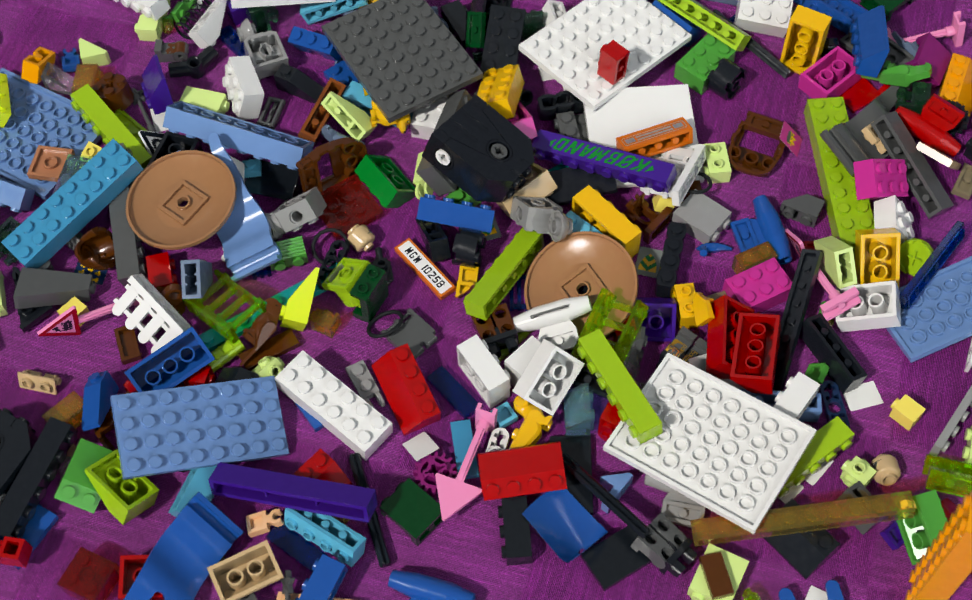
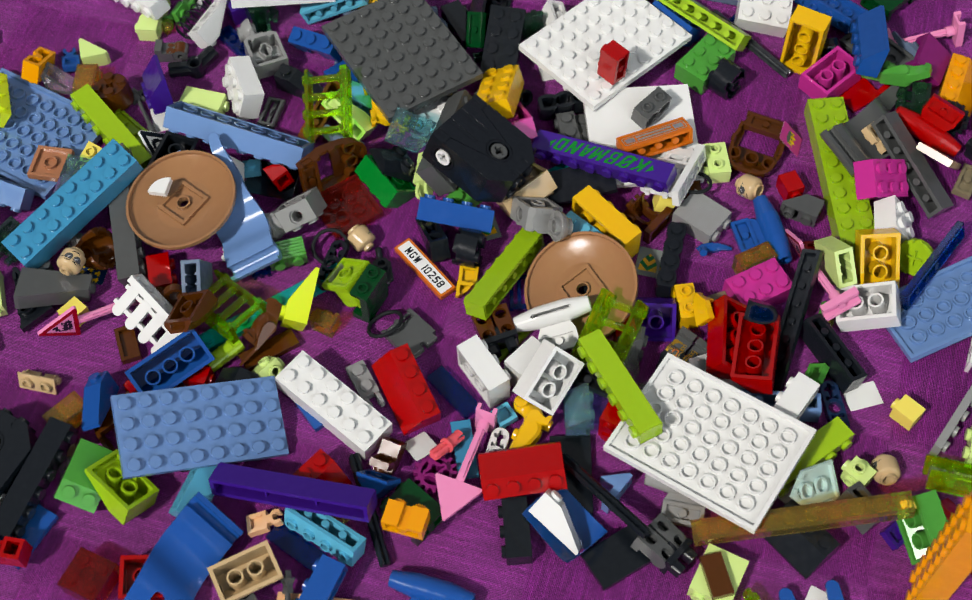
(71, 261): none -> tan head
(160, 187): none -> white tile
(191, 311): none -> reddish brown slope
(279, 176): none -> red brick
(344, 111): none -> clear neon green fence
(376, 480): none -> blue slope
(388, 455): none -> brick
(394, 162): none -> black slope
(405, 519): none -> light orange brick
(409, 130): none -> clear light blue slope
(446, 445): none -> coral axle
(555, 517): none -> white slope
(651, 108): none -> dark grey brick
(749, 186): none -> tan head
(760, 312): none -> rock
(790, 185): none -> red brick
(816, 484): none -> light aqua tile

